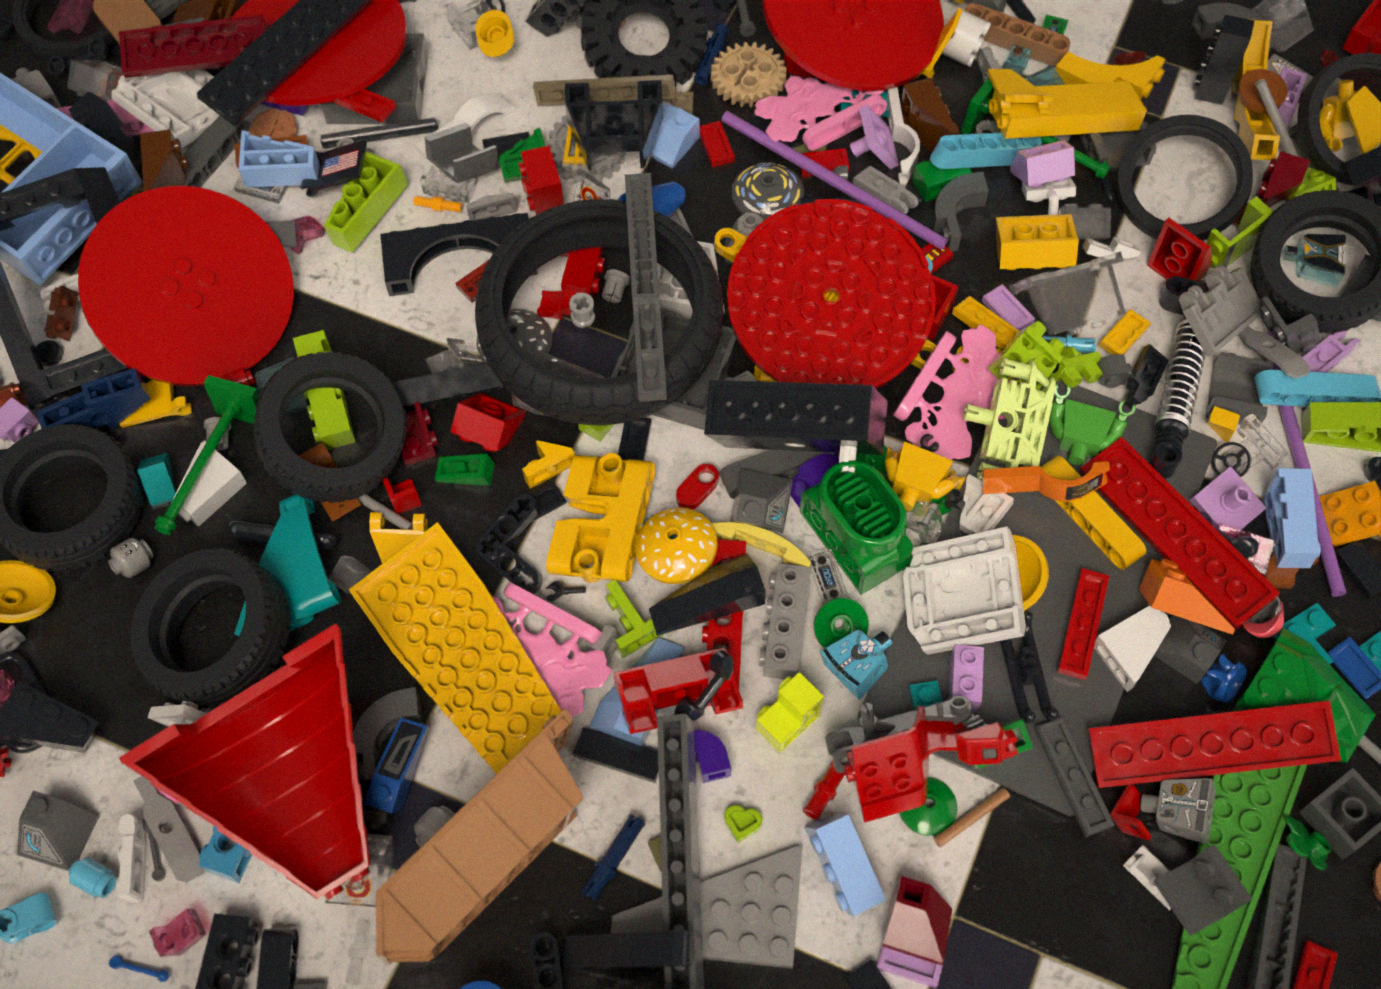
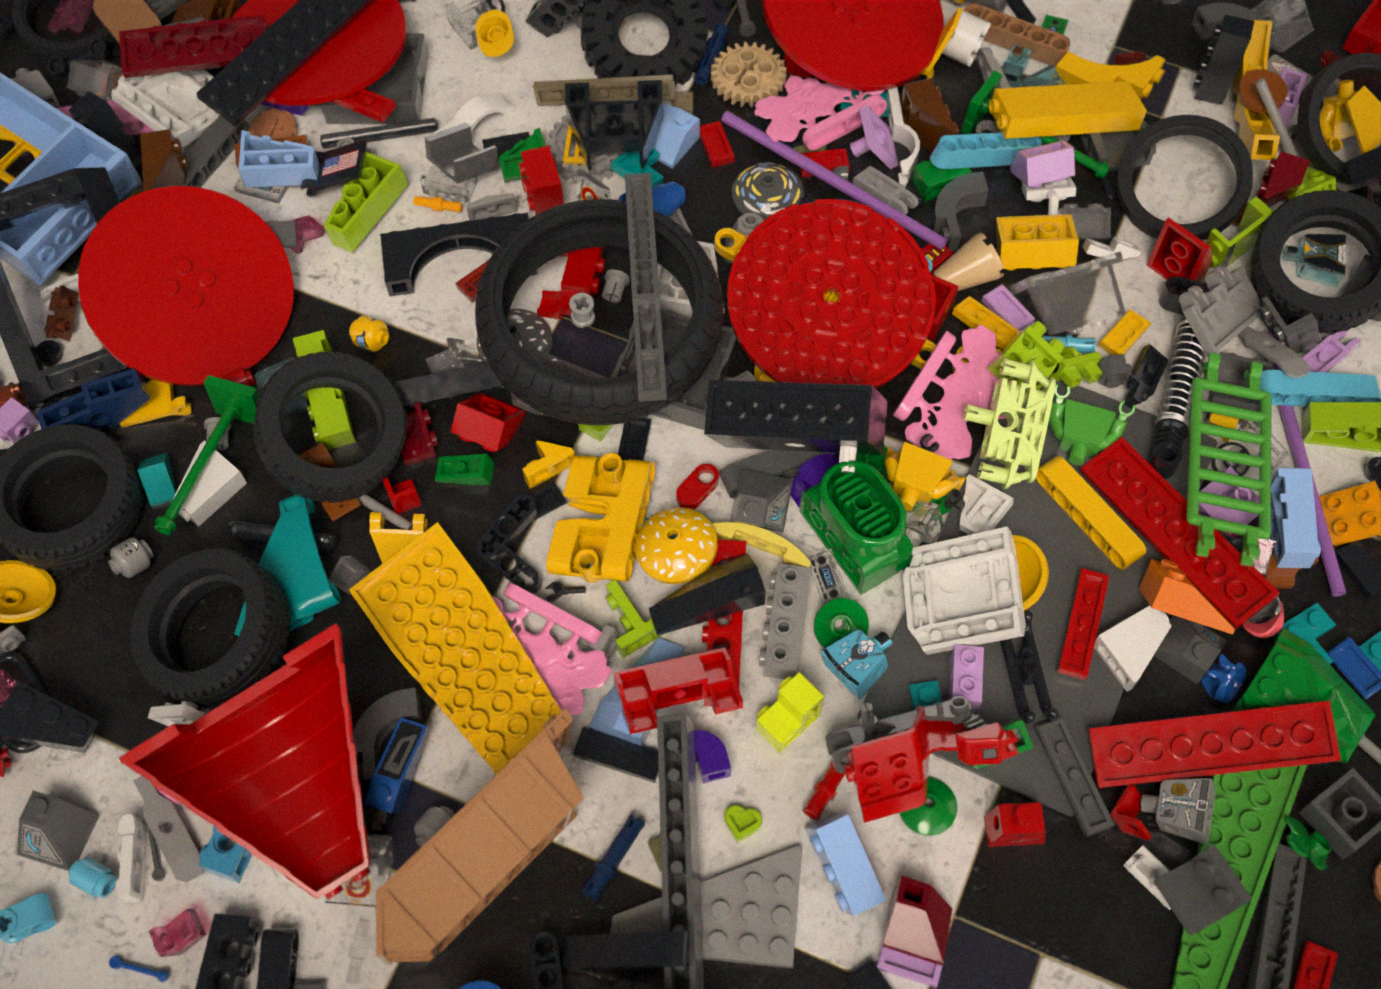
(369, 333): none -> yellow head
(630, 164): none -> teal plate
(722, 666): black bar -> none
(971, 264): none -> tan cone
(971, 817): medium nougat piece -> none
(1015, 89): yellow flag -> none
(1017, 825): none -> red torso
(1035, 479): orange piece -> none
(1195, 473): none -> bright green bar

